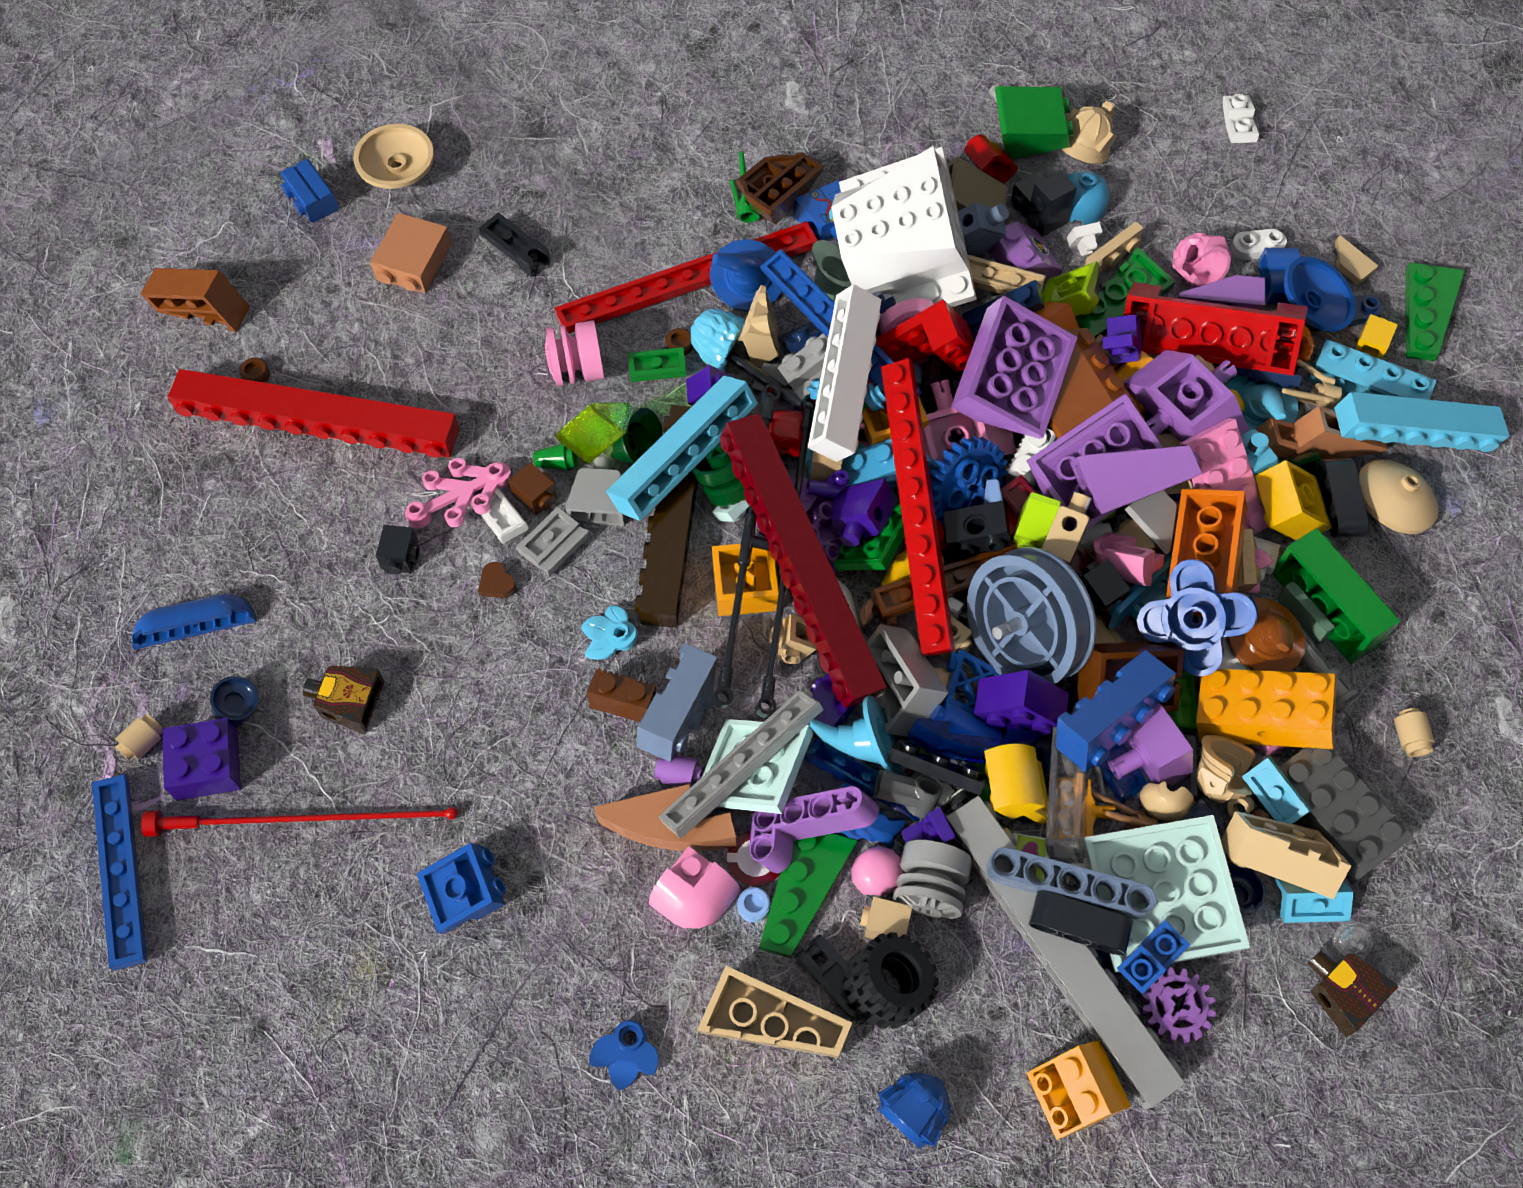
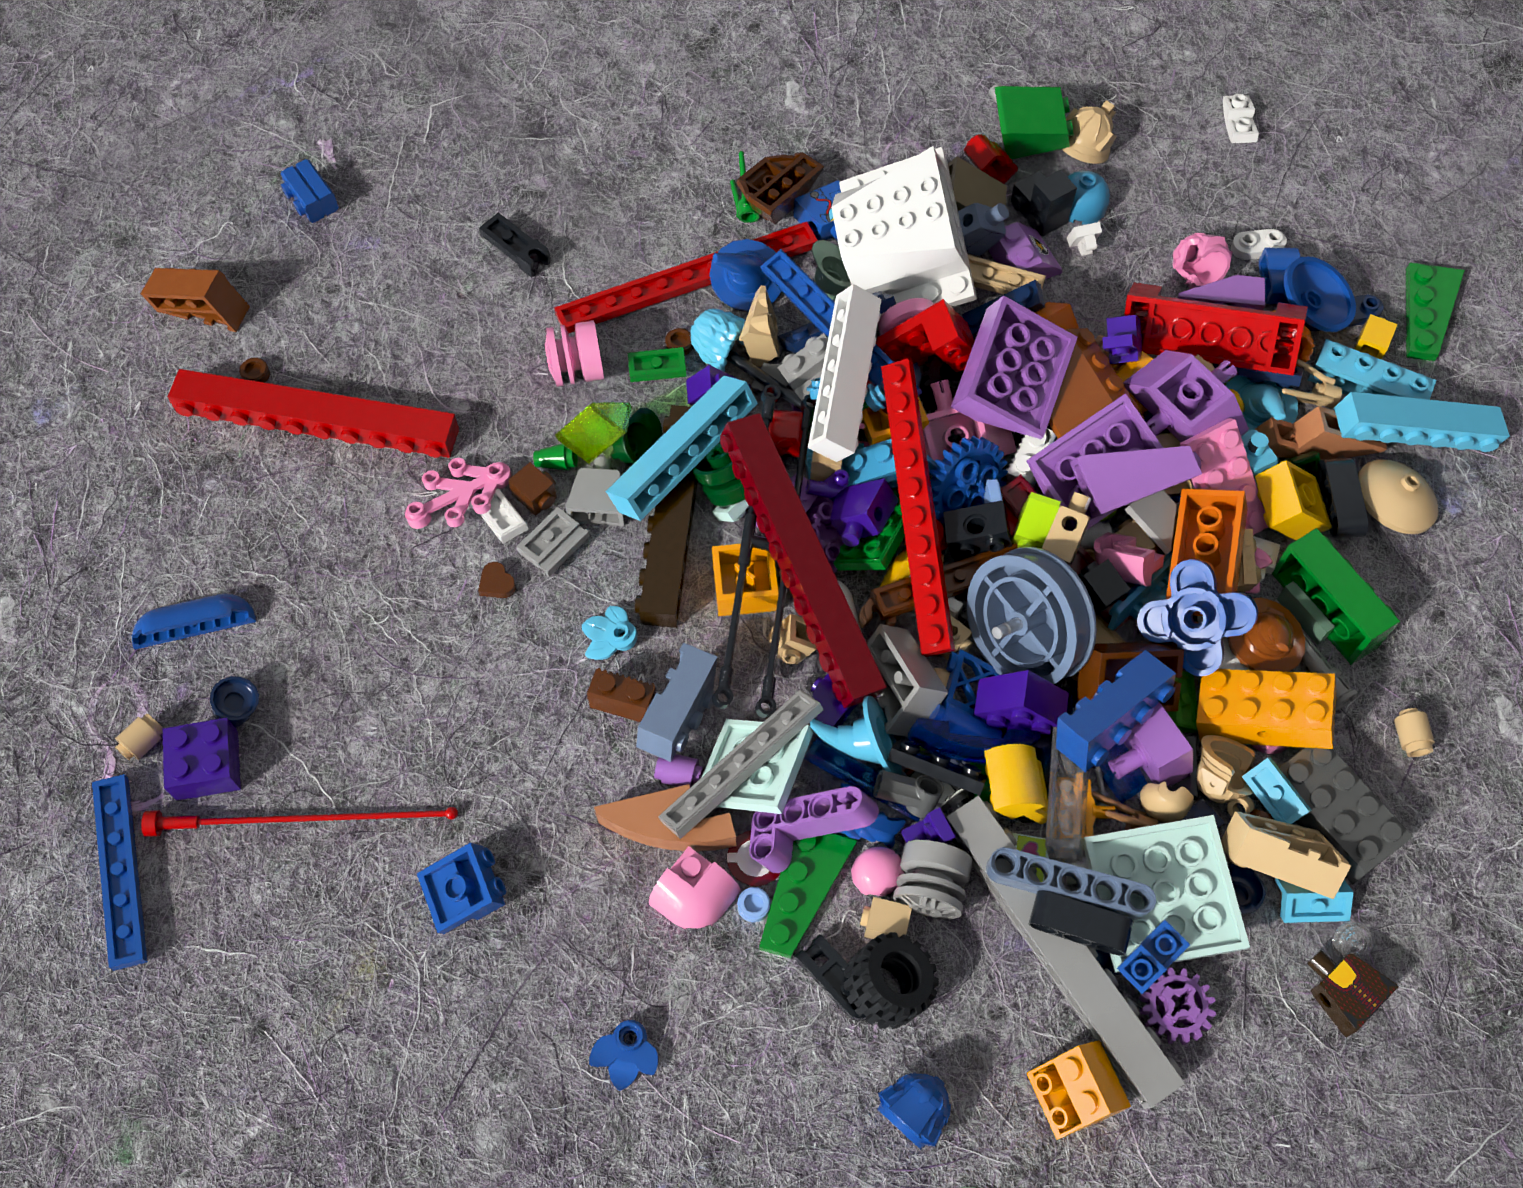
(346, 695): torso -> none
(393, 156): tan dish -> none
(397, 549): black brick -> none
(411, 253): nougat brick -> none
(767, 1016): tan wedge -> none
(1075, 289): lime slope -> none
(1114, 293): green wing -> none
(1116, 248): tan plate -> none
(1353, 262): tan tile -> none

